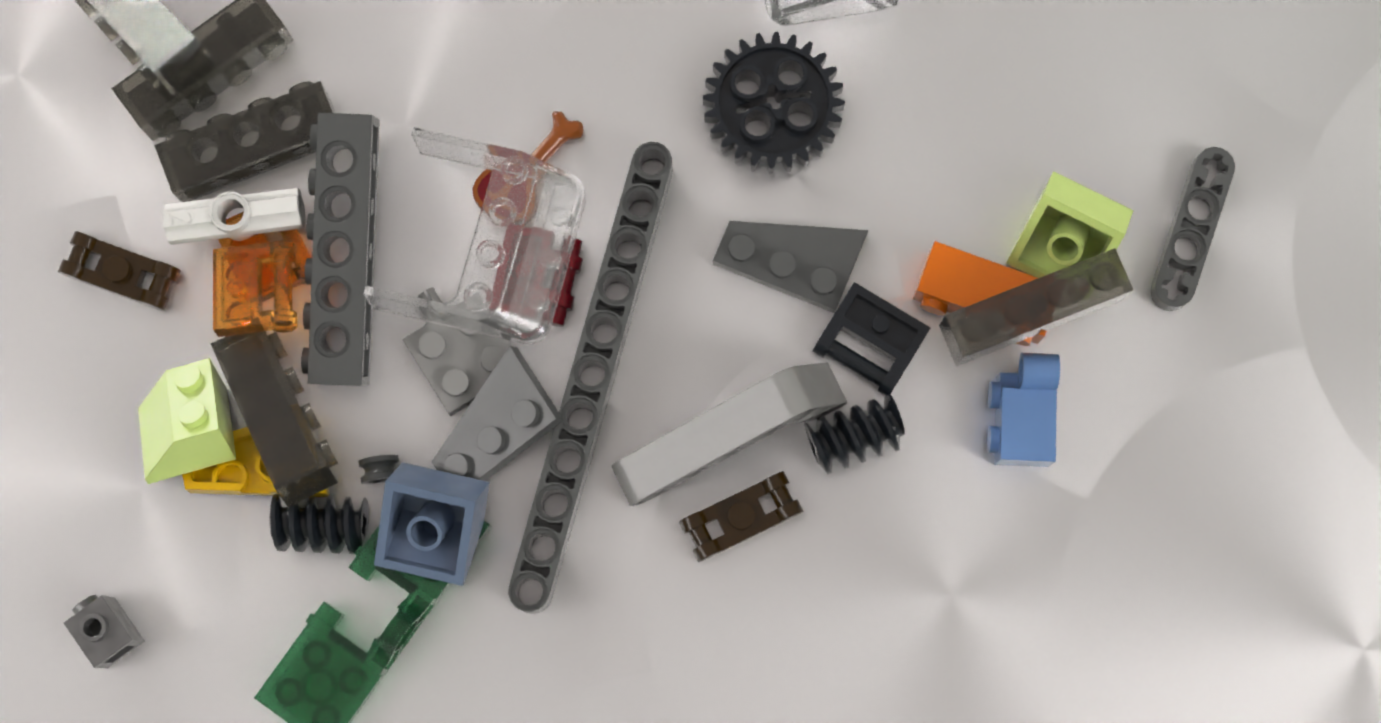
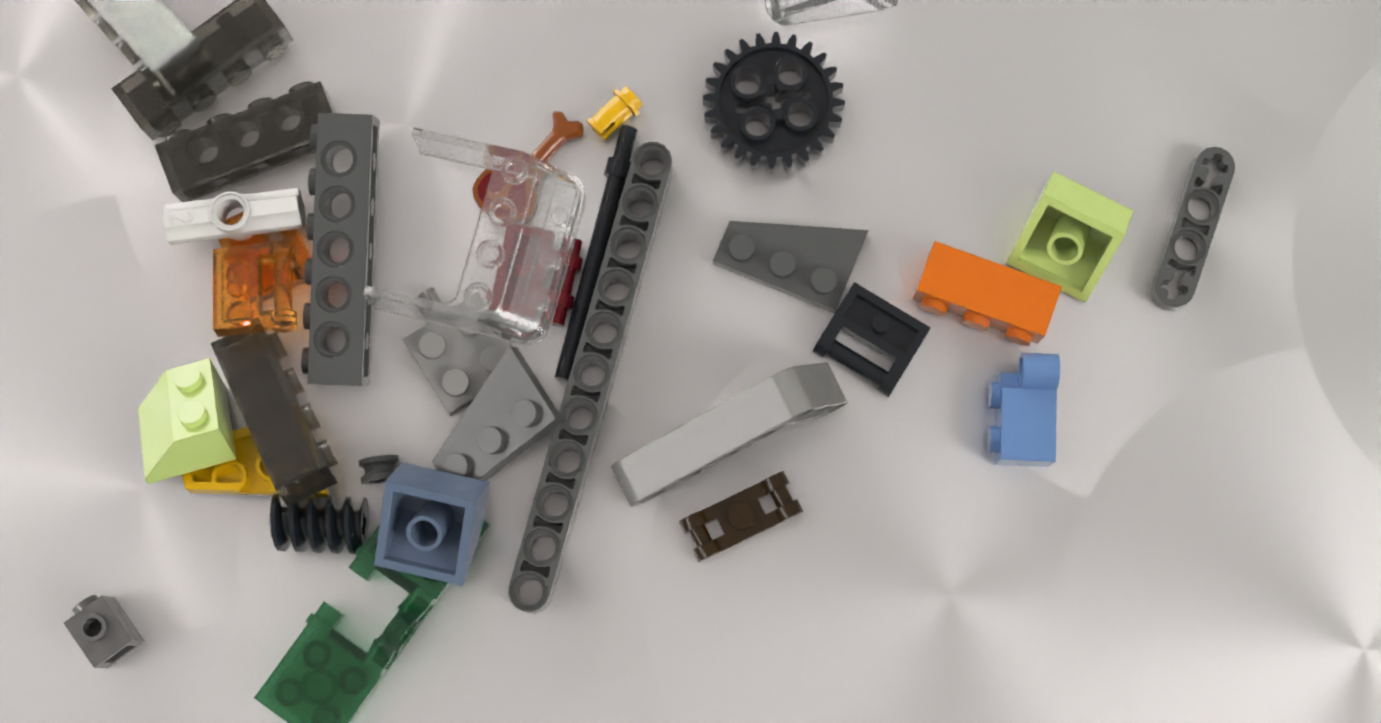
(119, 271): dark brown plate -> none
(615, 113): none -> yellow pin
(616, 173): none -> black bar
(857, 434): black piece -> none
(1035, 307): clear smoke brick -> none

